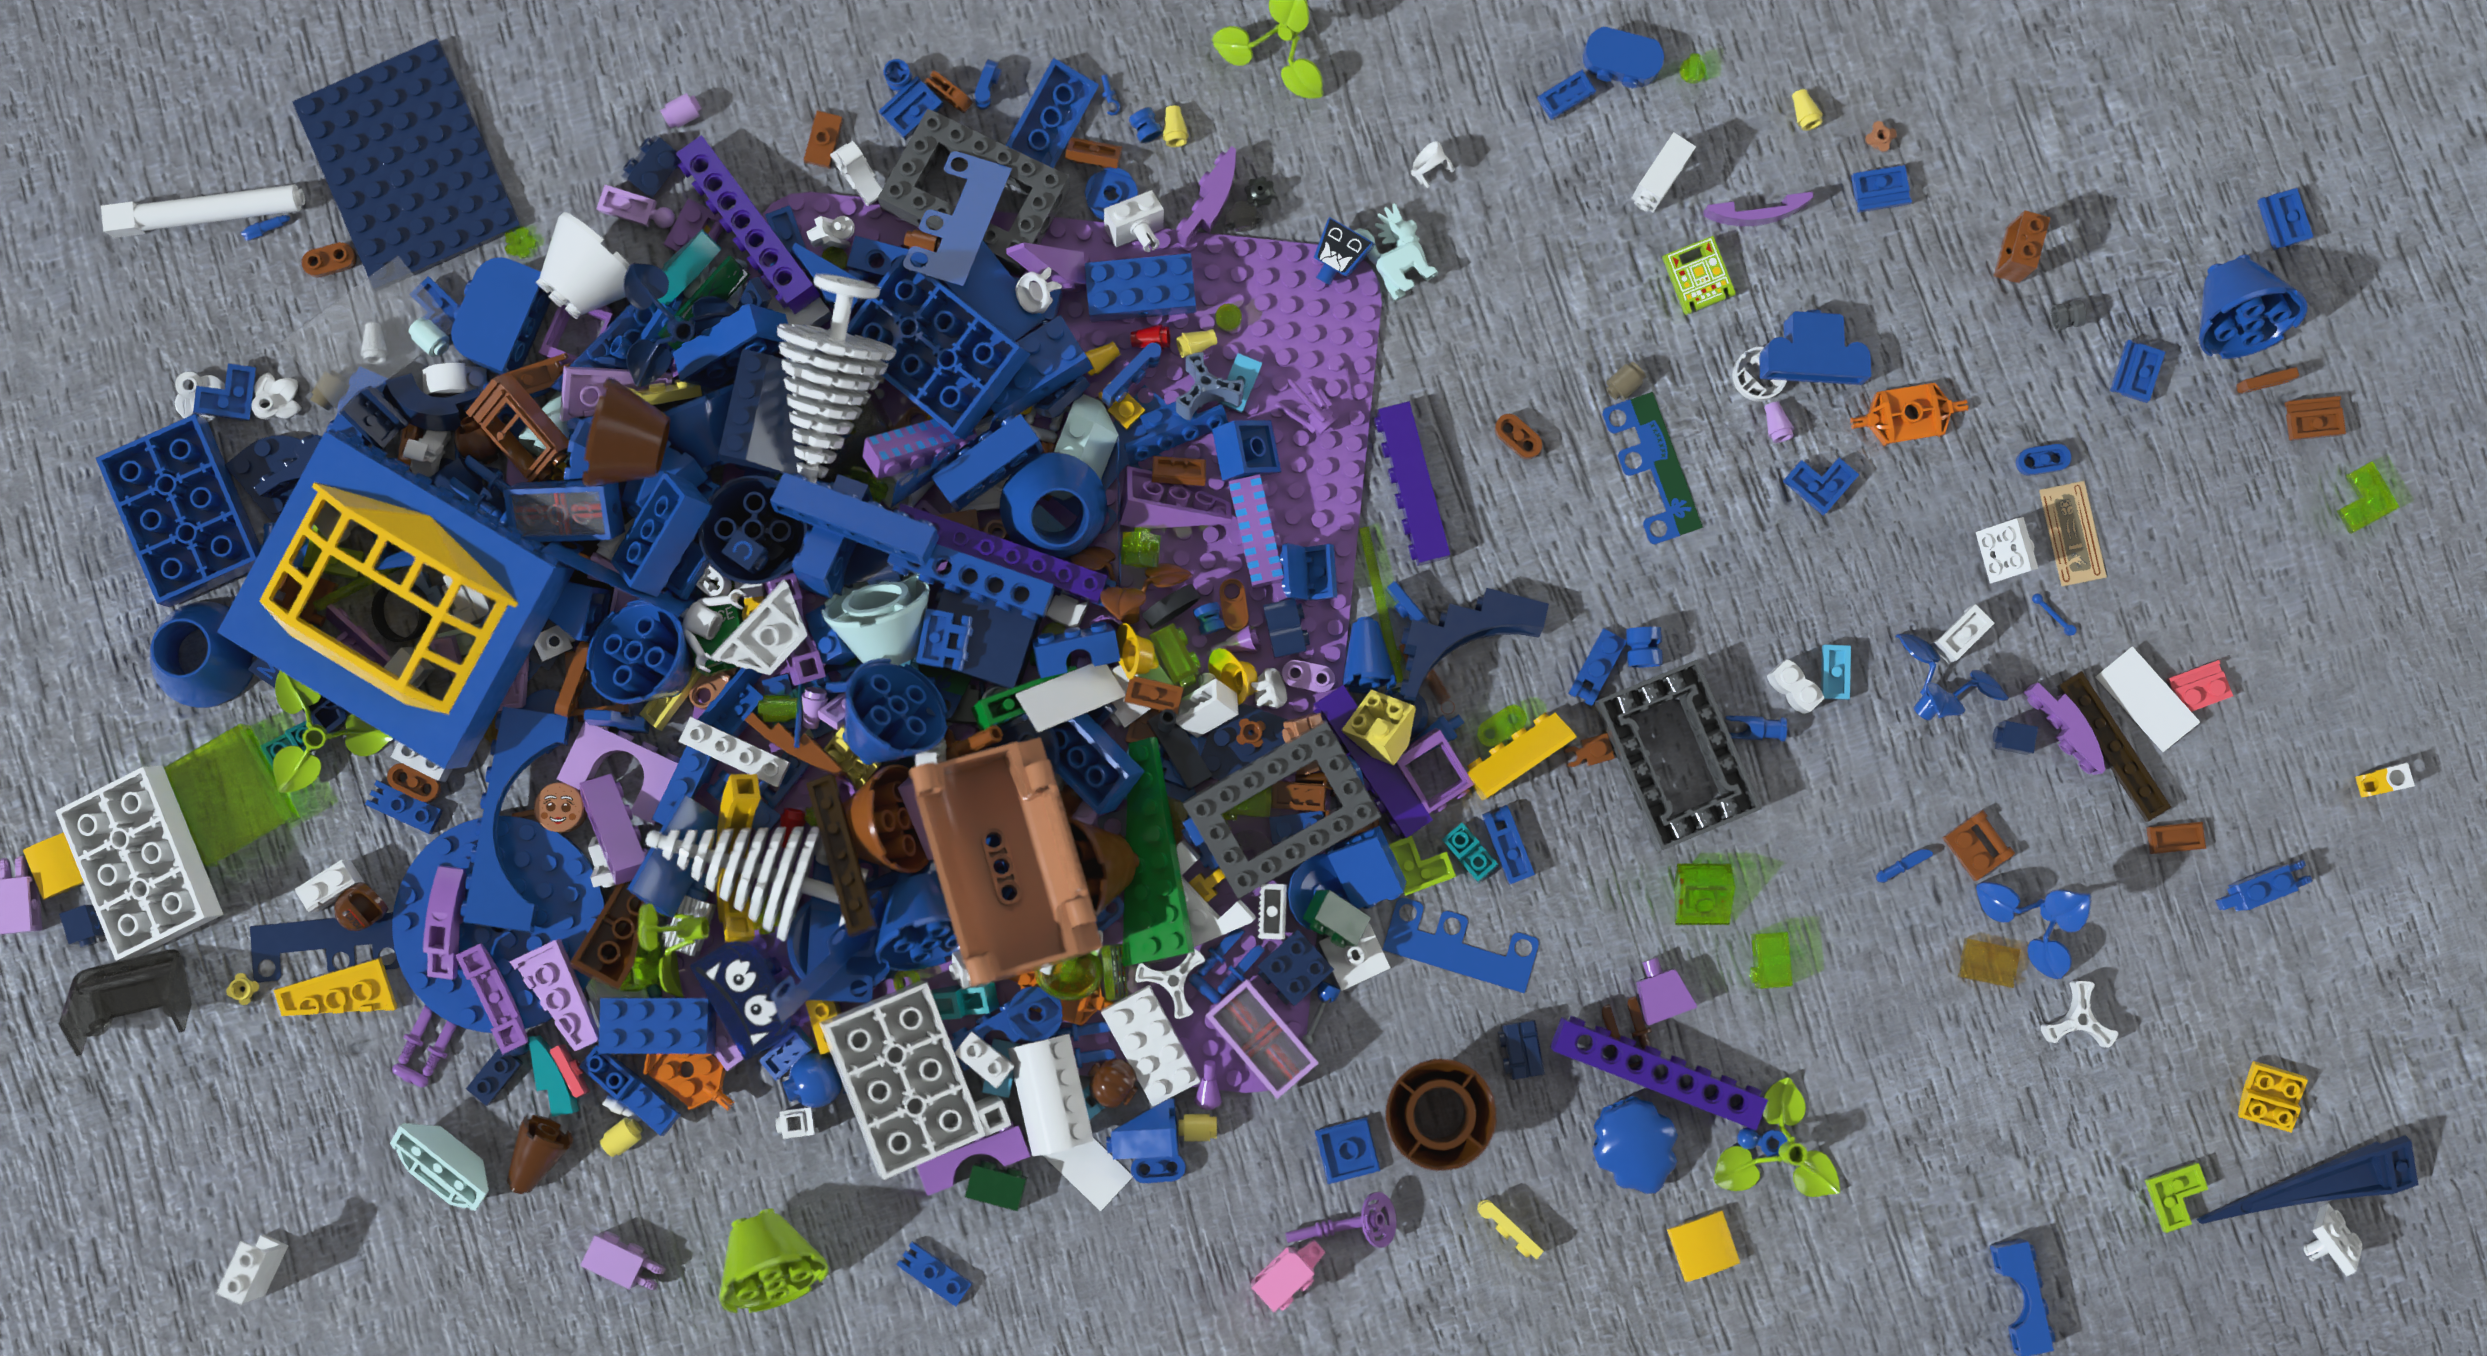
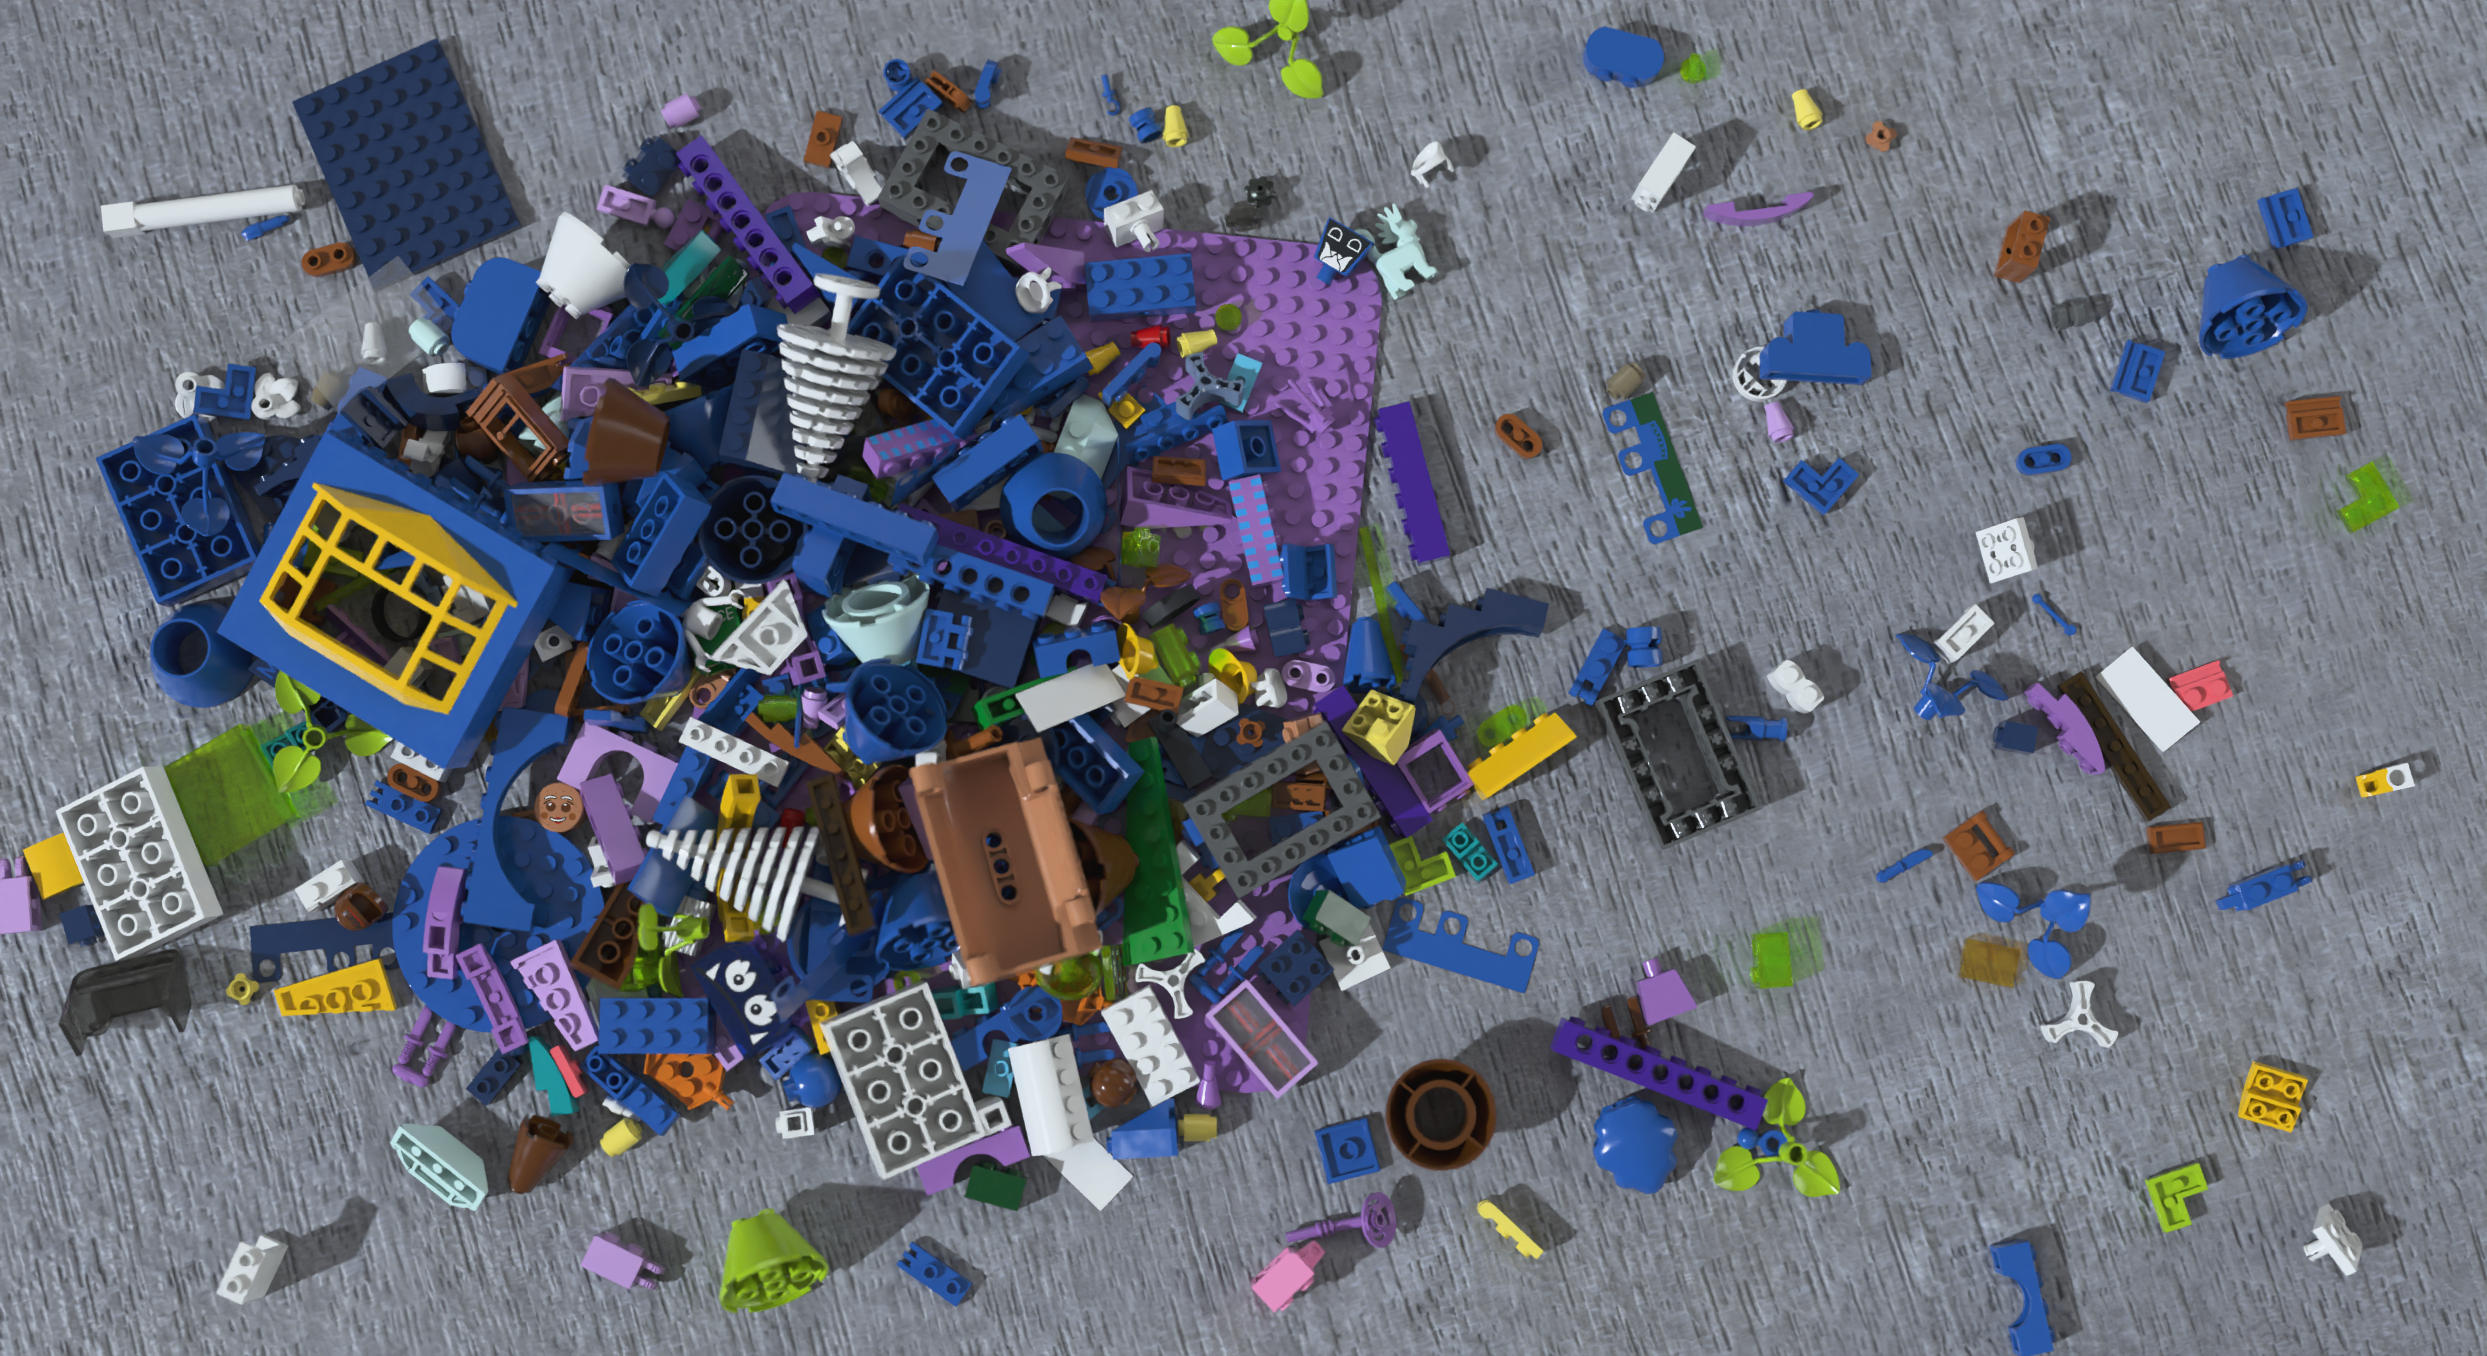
(162, 452): none -> blue plant
(519, 243): clear neon green plant -> none
(746, 552): dark blue brick -> none
(895, 404): none -> dark orange plate
(984, 1059): white plate -> none
(1052, 113): blue slope -> none
(1158, 1169): blue plate -> none
(1214, 192): medium lavender slope -> none
(1272, 911): white brick -> none
(1327, 994): hinge -> none
(1521, 1049): dark blue brick -> none
(1566, 94): blue plate -> none
(1594, 750): dark orange plate -> none
(1700, 279): lime container -> none
(1703, 894): clear neon green slope -> none
(1703, 1246): yellow slope -> none
(1836, 672): medium azure plate -> none
(1881, 188): blue plate -> none
(1888, 416): orange plate -> none
(2072, 533): sticker -> none
(2267, 380): dark orange tile -> none
(2361, 1173): dark blue plate -> none

